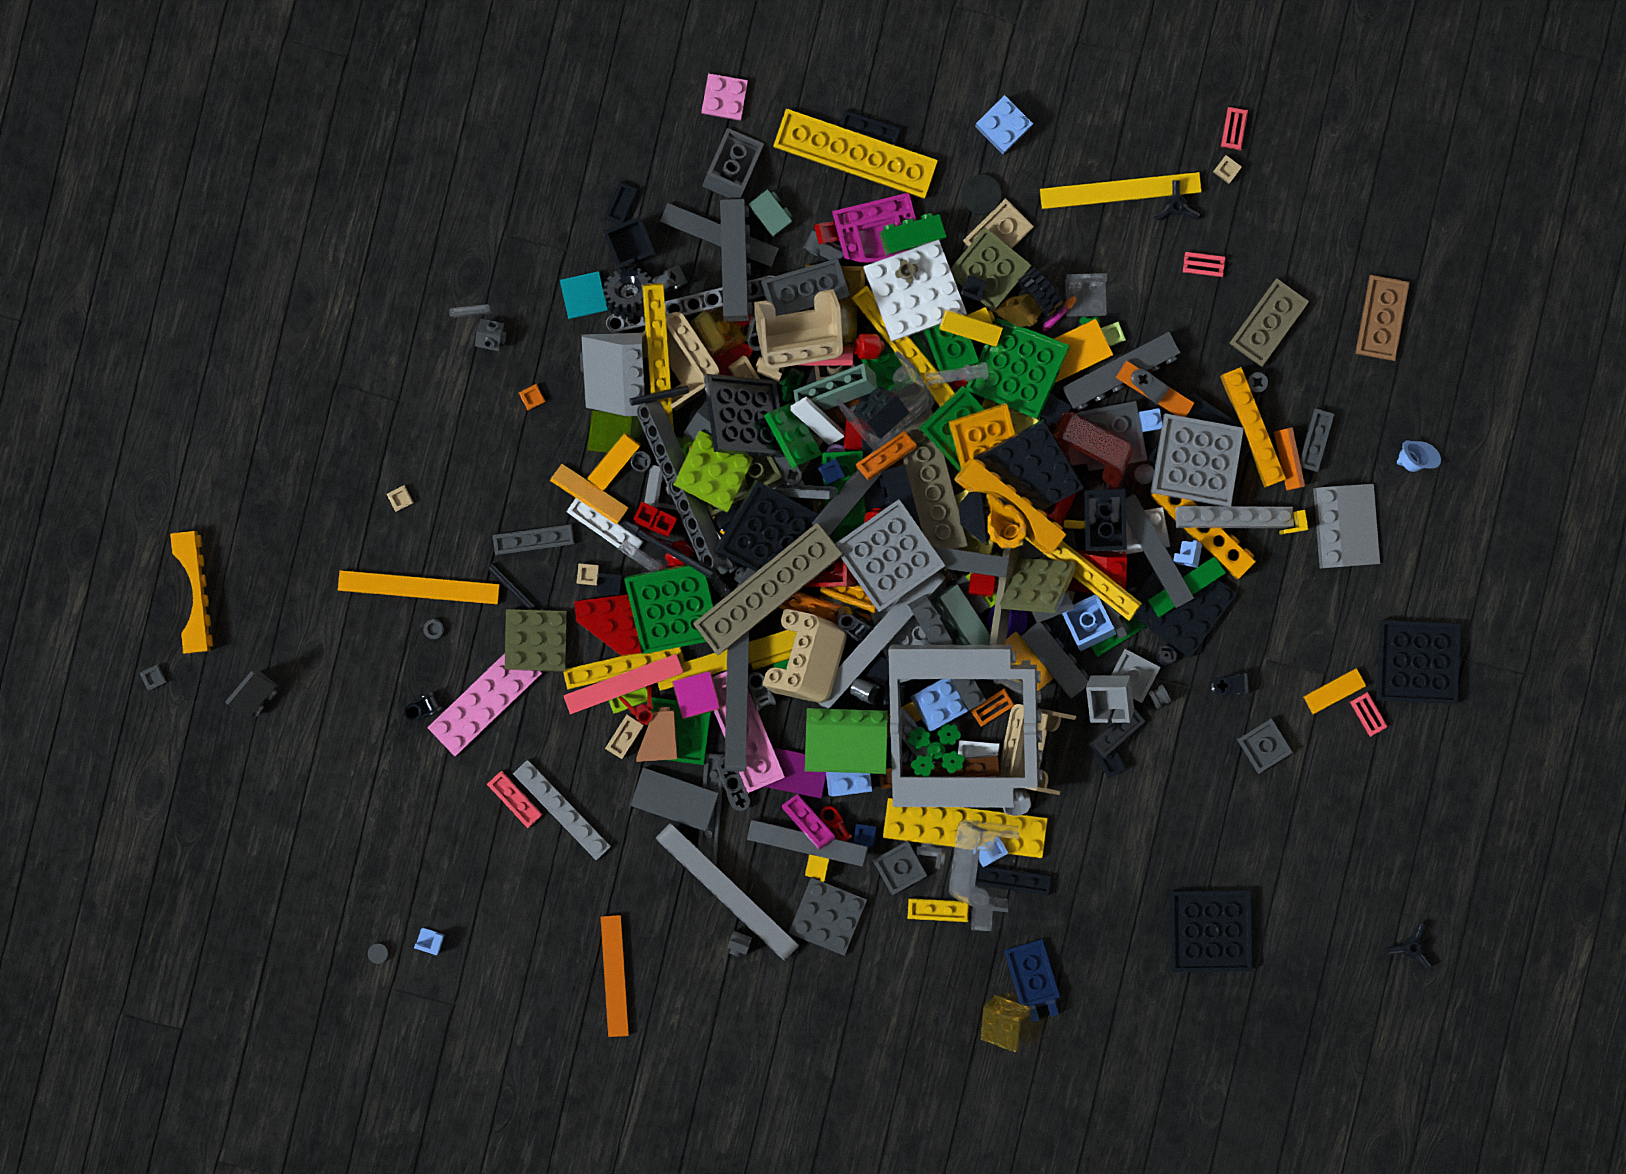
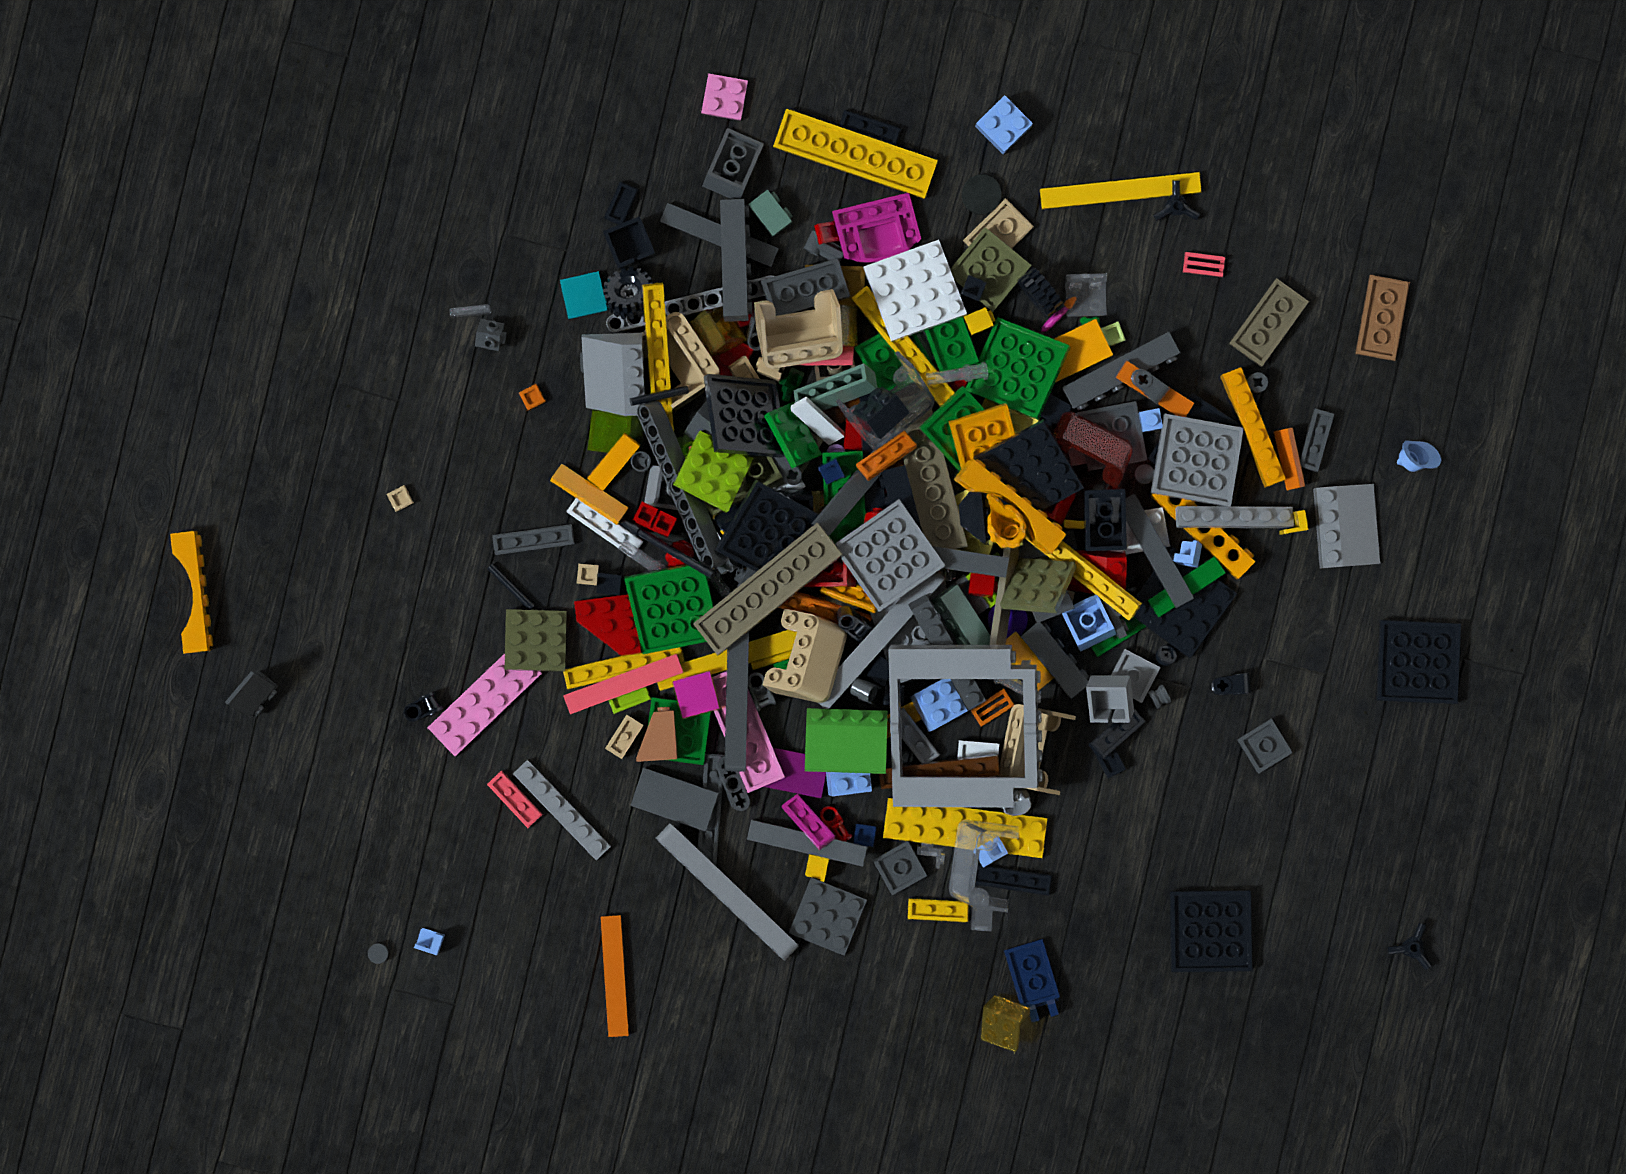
(153, 677): dark grey tile -> none
(418, 587): light orange tile -> none
(433, 629): dark grey tile -> none
(643, 711): red plant -> none
(671, 279): dark grey piece -> none
(739, 944): dark grey plate -> none
(807, 491): dark grey tile -> none
(868, 346): red head -> none
(905, 265): dark tan plate -> none
(912, 233): green brick -> none
(935, 750): green plant -> none
(970, 328): yellow tile -> none
(1019, 310): pearl gold slope -> none
(1227, 169): tan plate -> none
(1231, 145): coral tile -> none
(1334, 691): light orange tile -> none
(1360, 699): coral tile -> none

